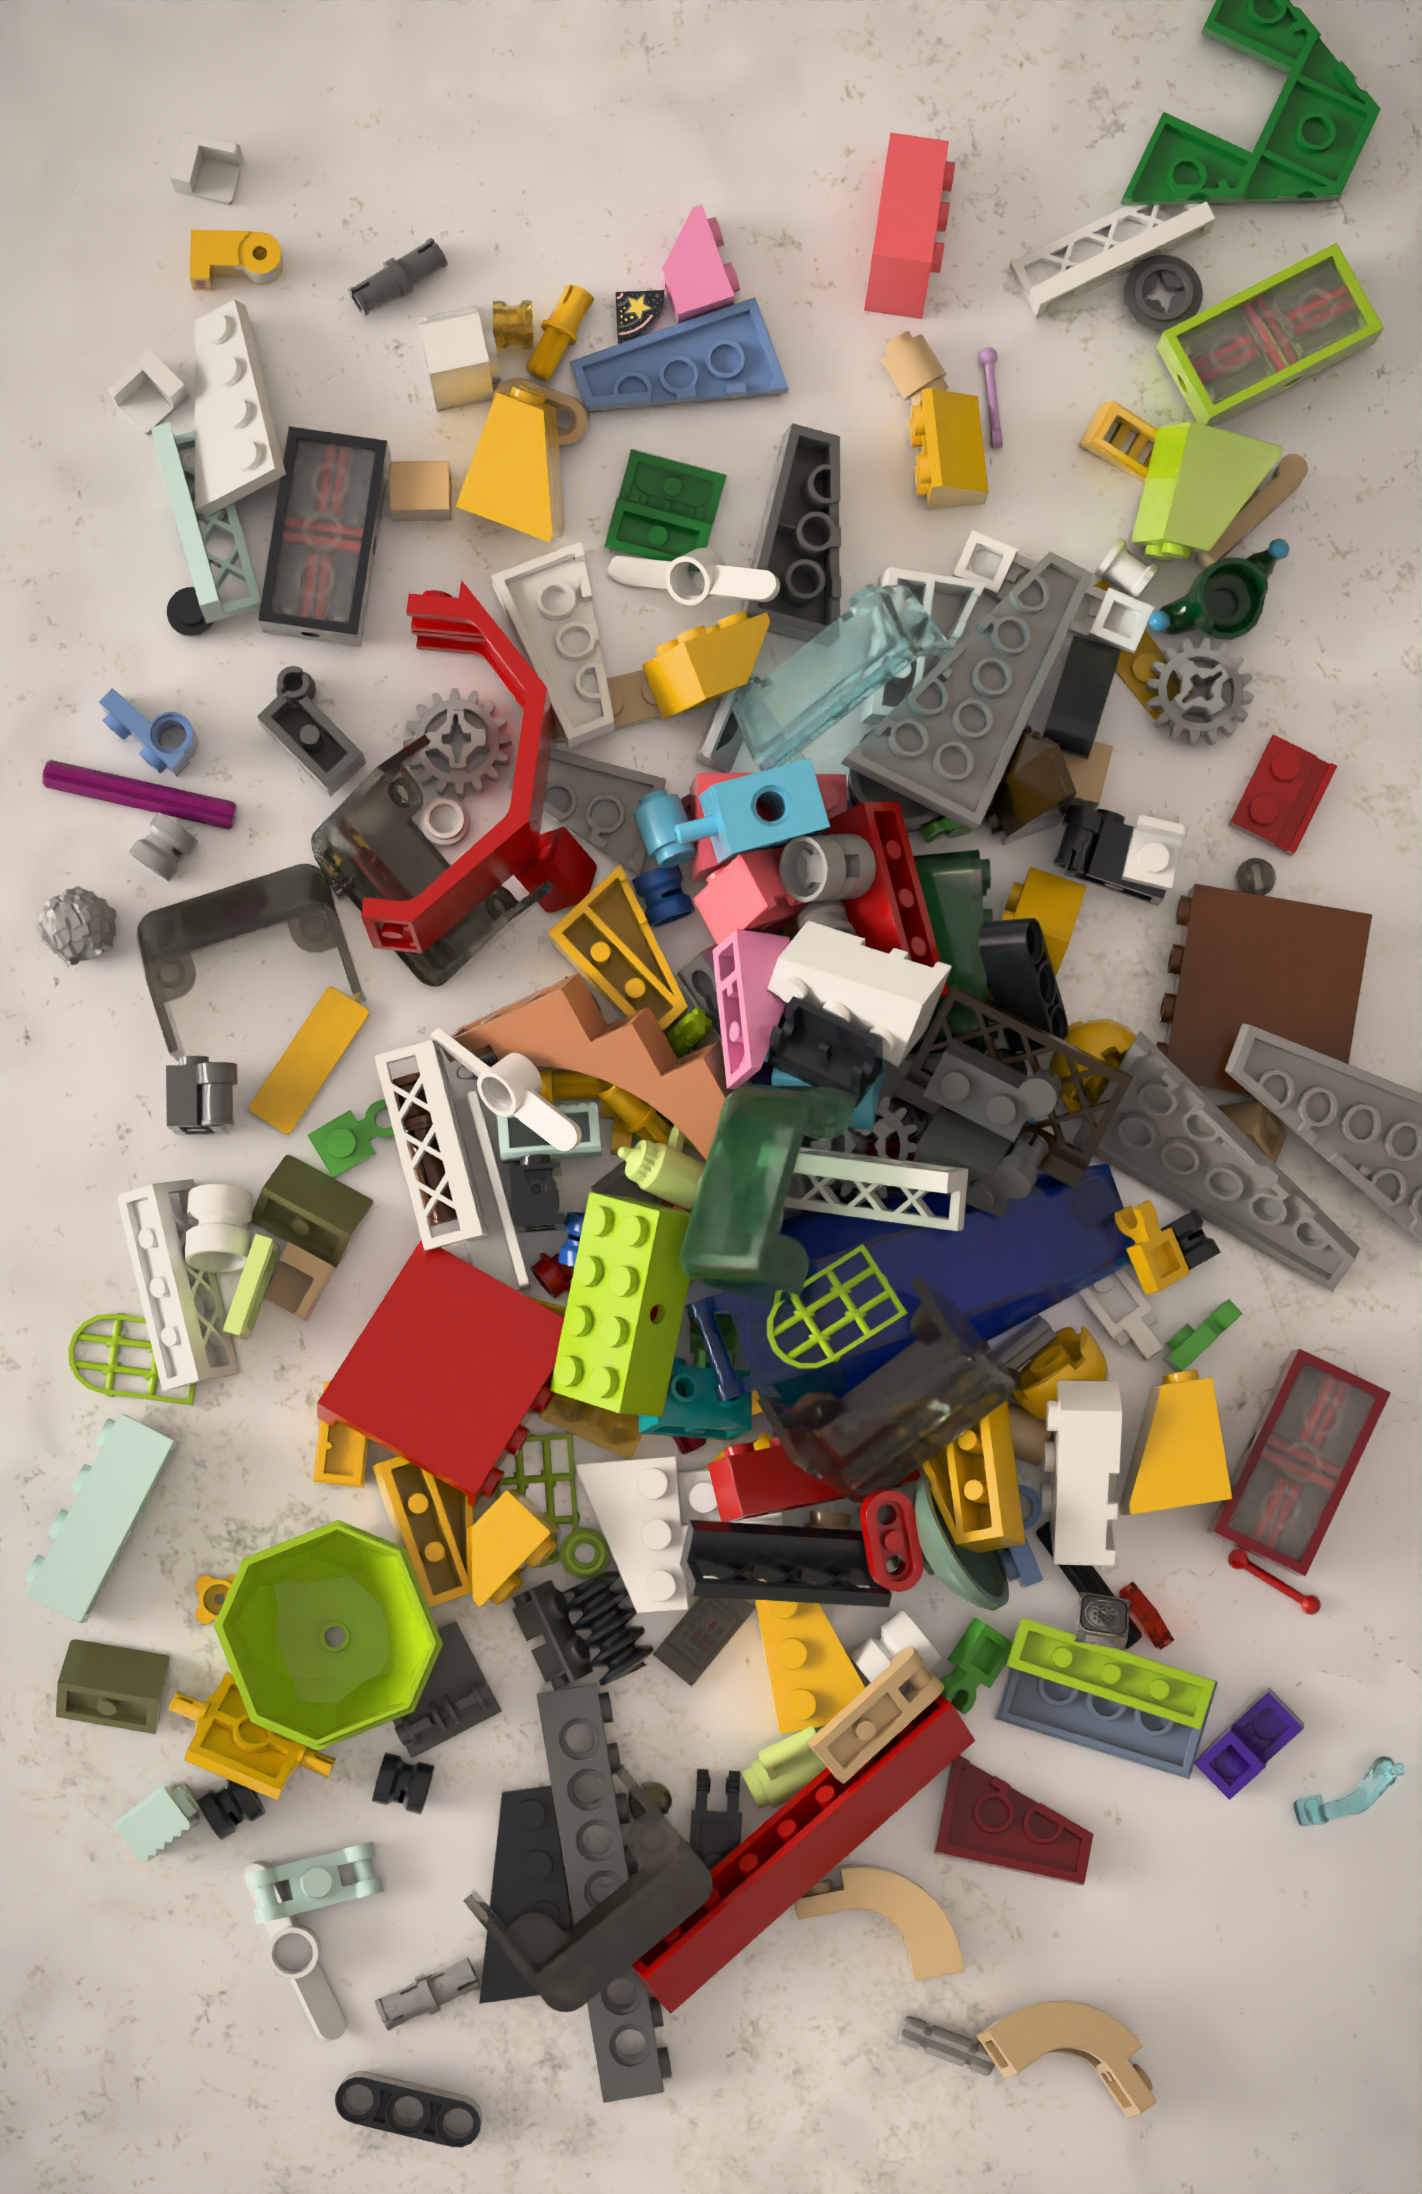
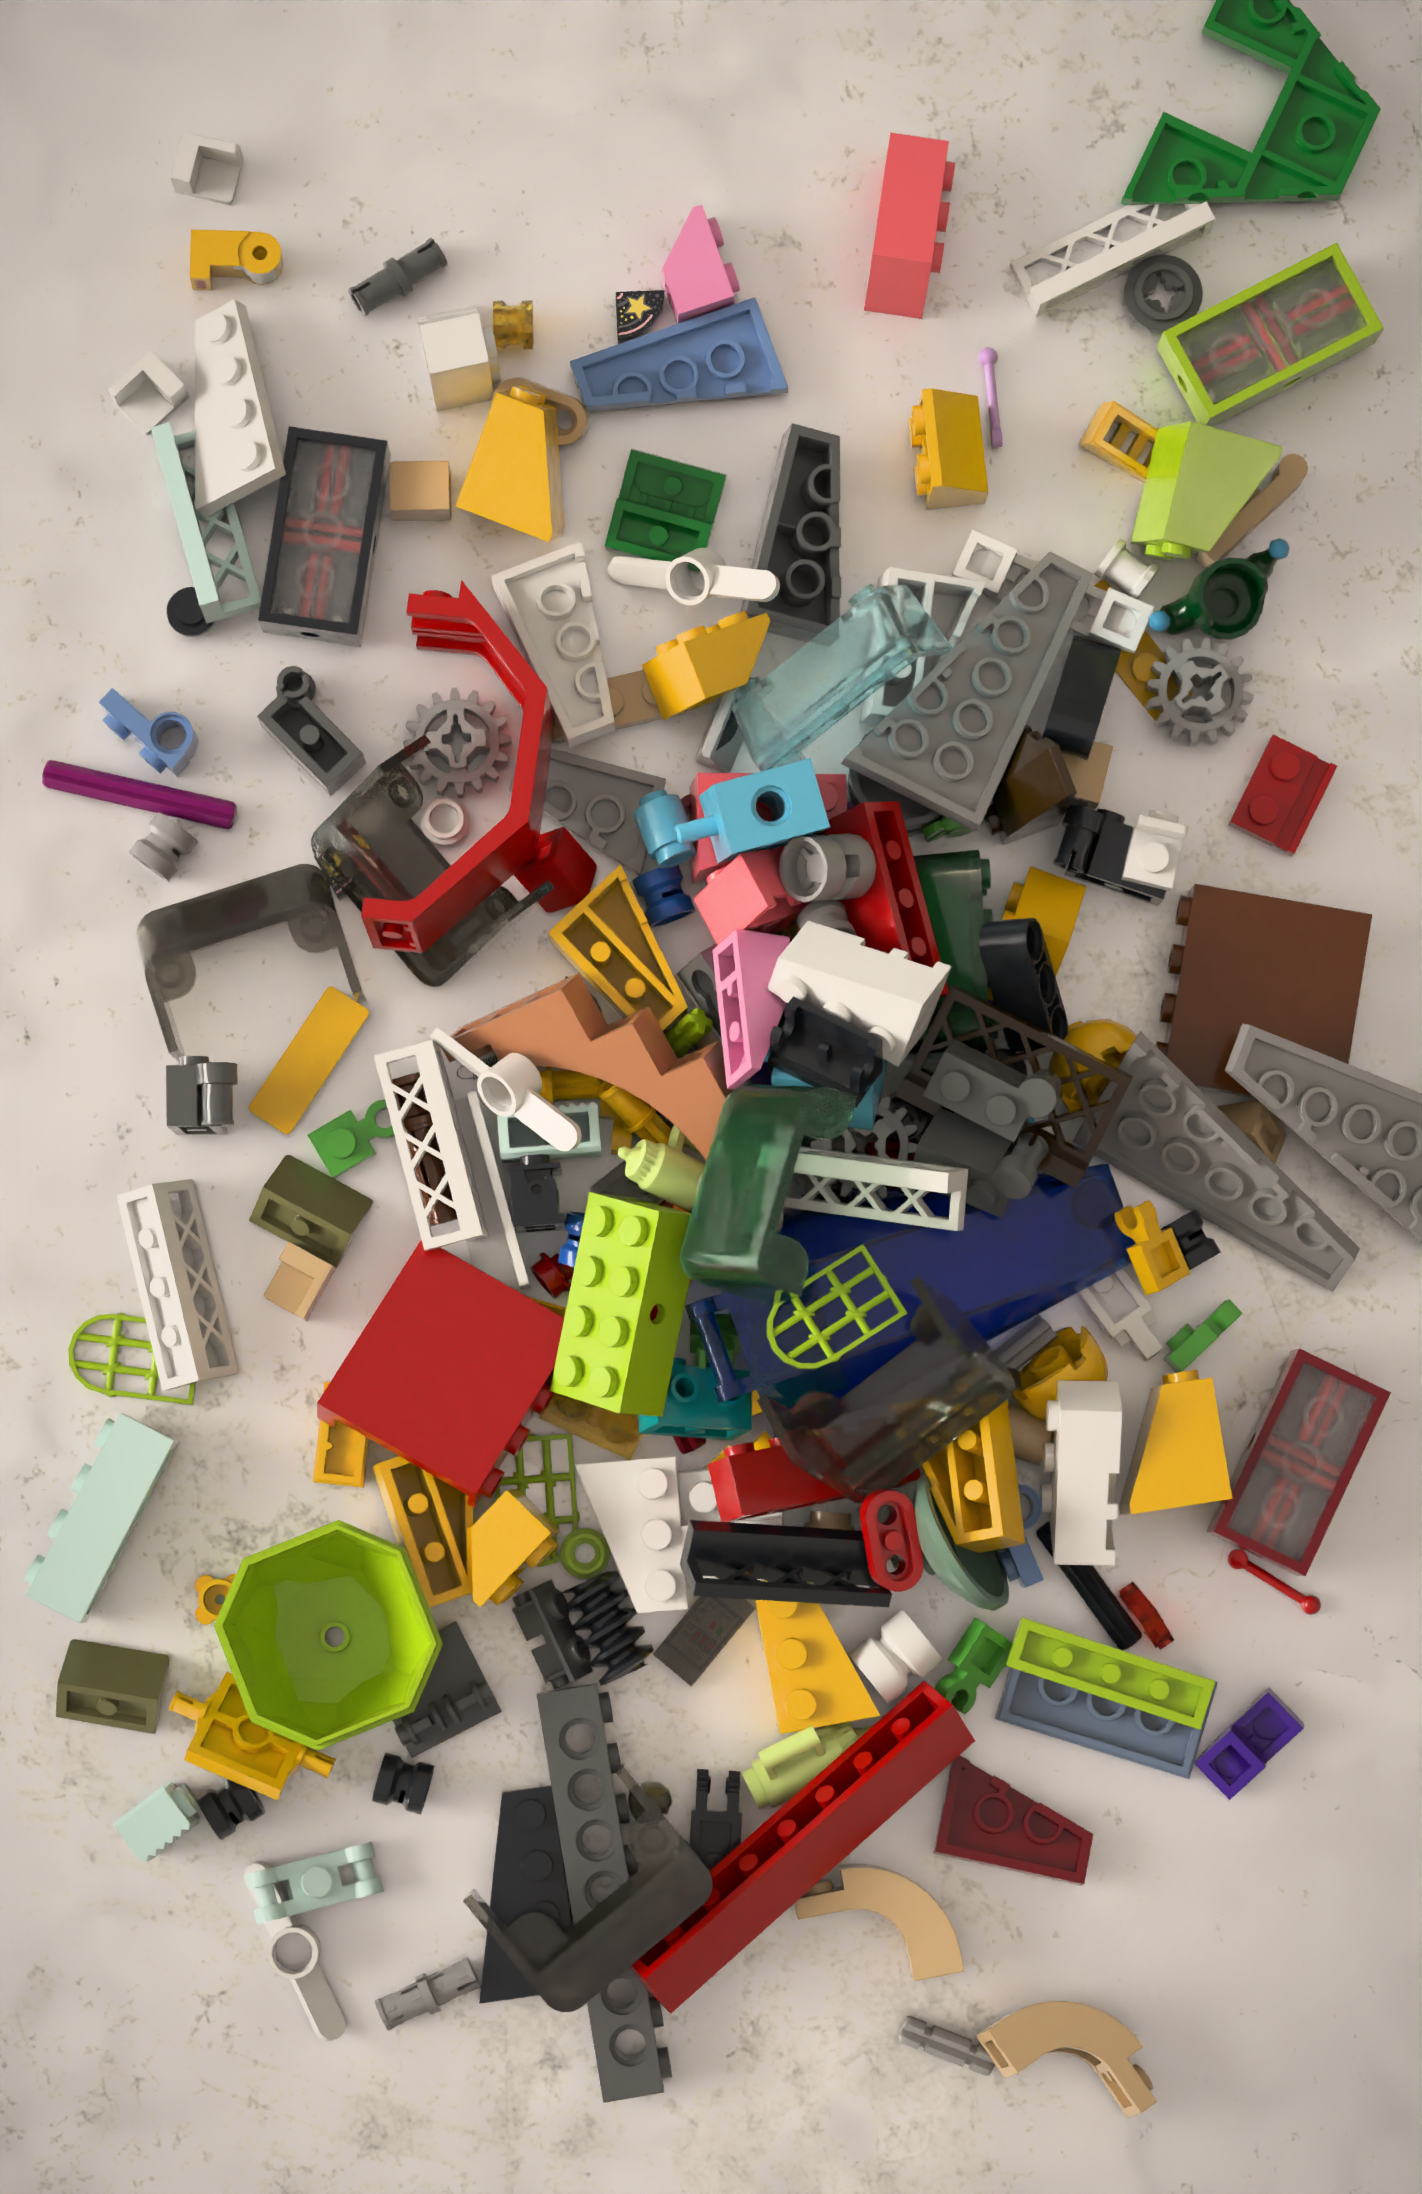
(77, 925): light grey piece -> none
(218, 1228): white wheel -> none
(252, 1287): yellowish green tile -> none
(383, 2116): black beam -> none
(559, 331): yellow axle -> none
(876, 1715): tan plate -> none
(913, 366): tan brick -> none
(1102, 1620): clear tile -> none
(1245, 878): clear smoke hinge -> none
(1375, 1782): clear light blue piece -> none

